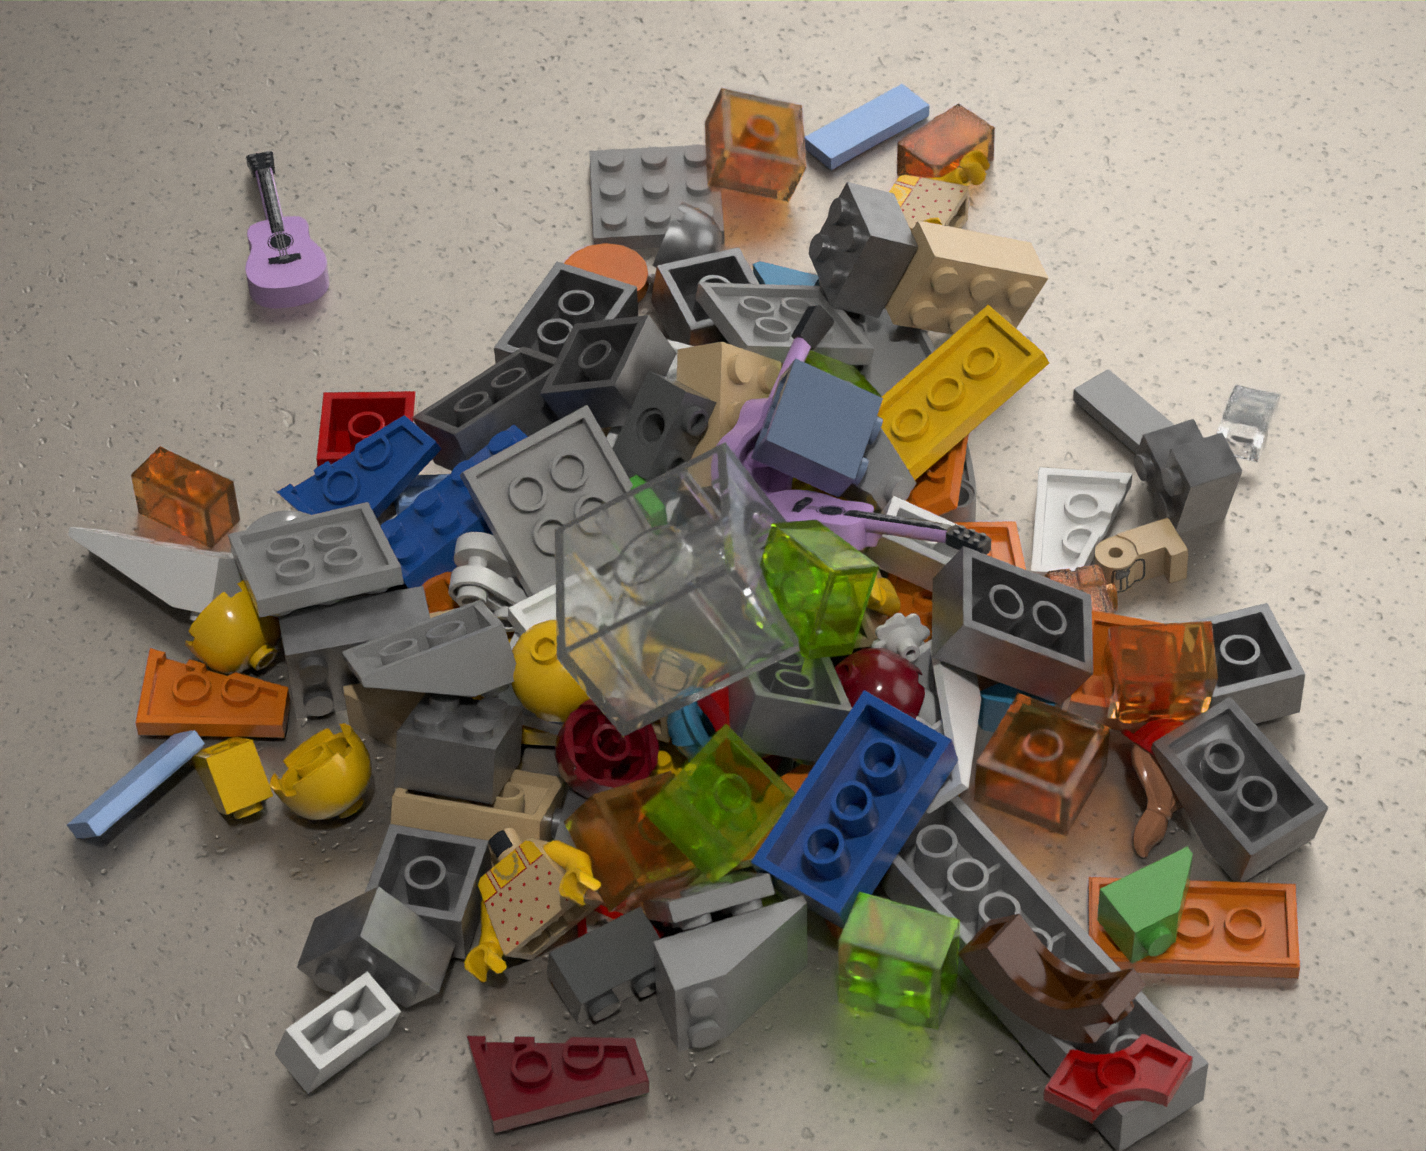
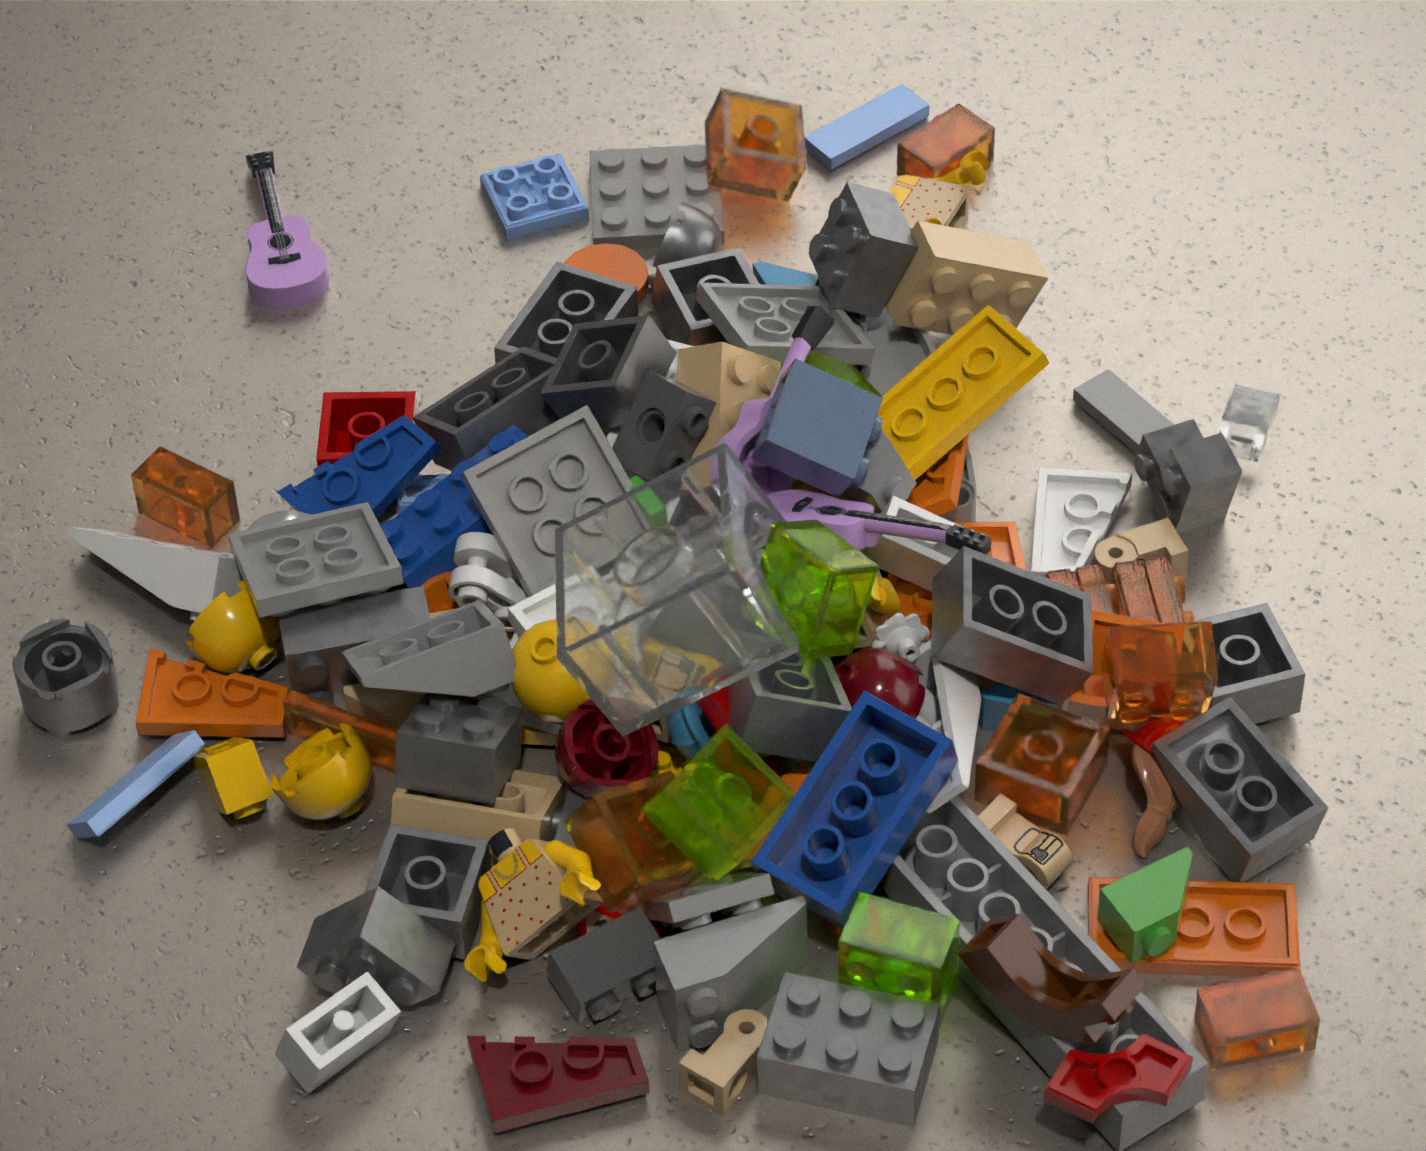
(66, 676): none -> flat silver brick
(309, 715): none -> clear orange tile
(534, 196): none -> light blue tile
(727, 1065): none -> tan leg
(848, 1049): none -> flat silver brick
(1038, 850): none -> tan leg
(1150, 591): none -> clear orange brick
(1256, 1018): none -> clear orange brick

